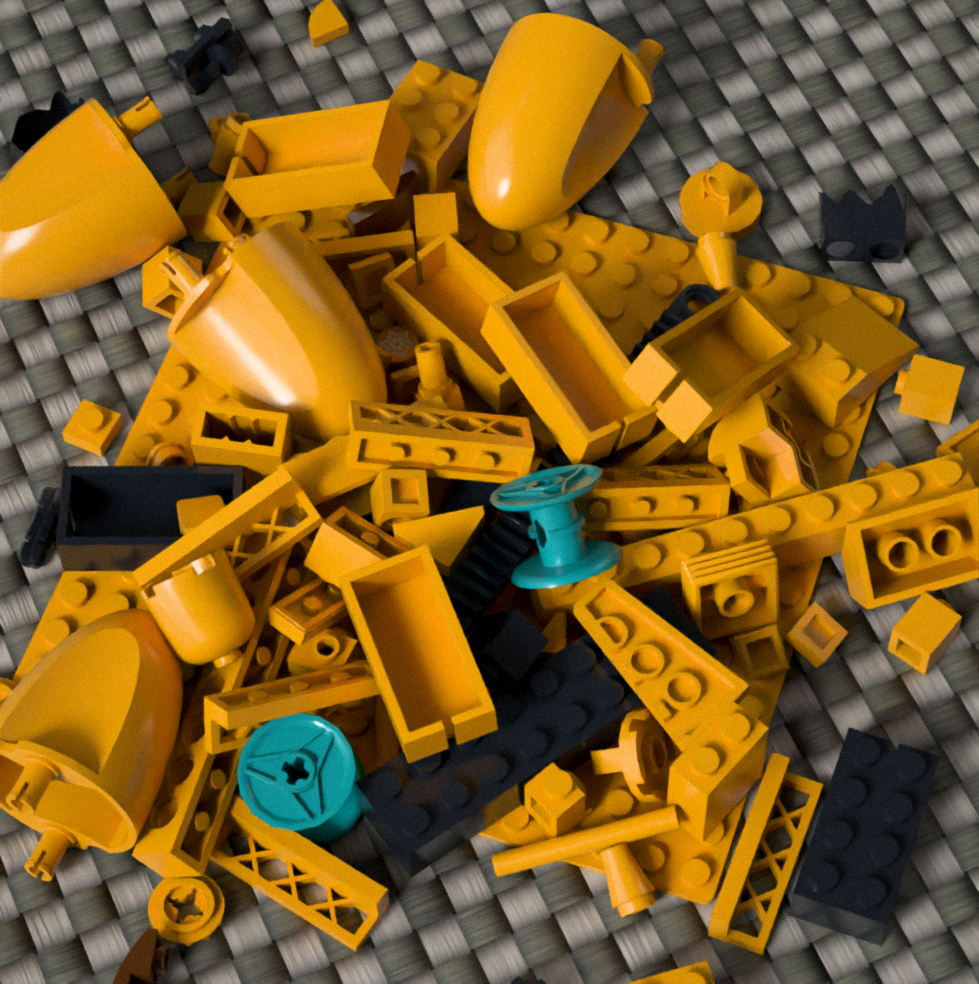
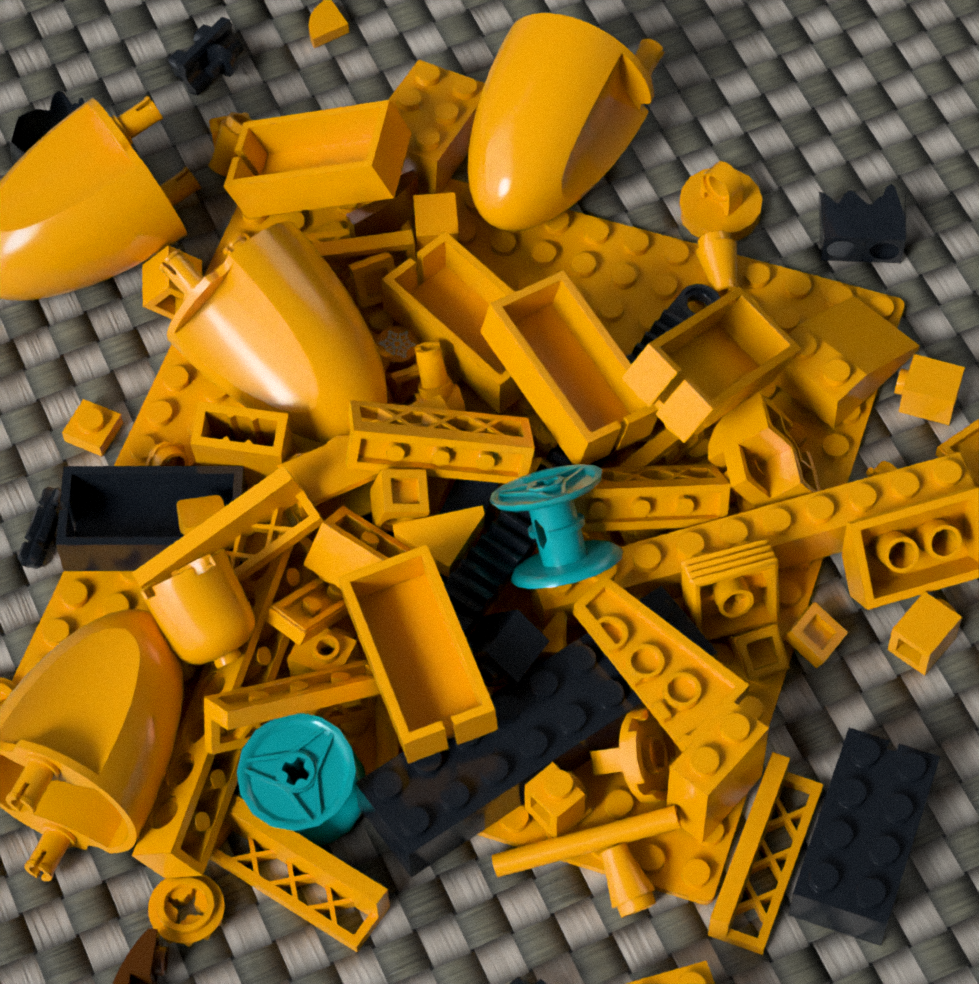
(210, 213): light orange brick -> none

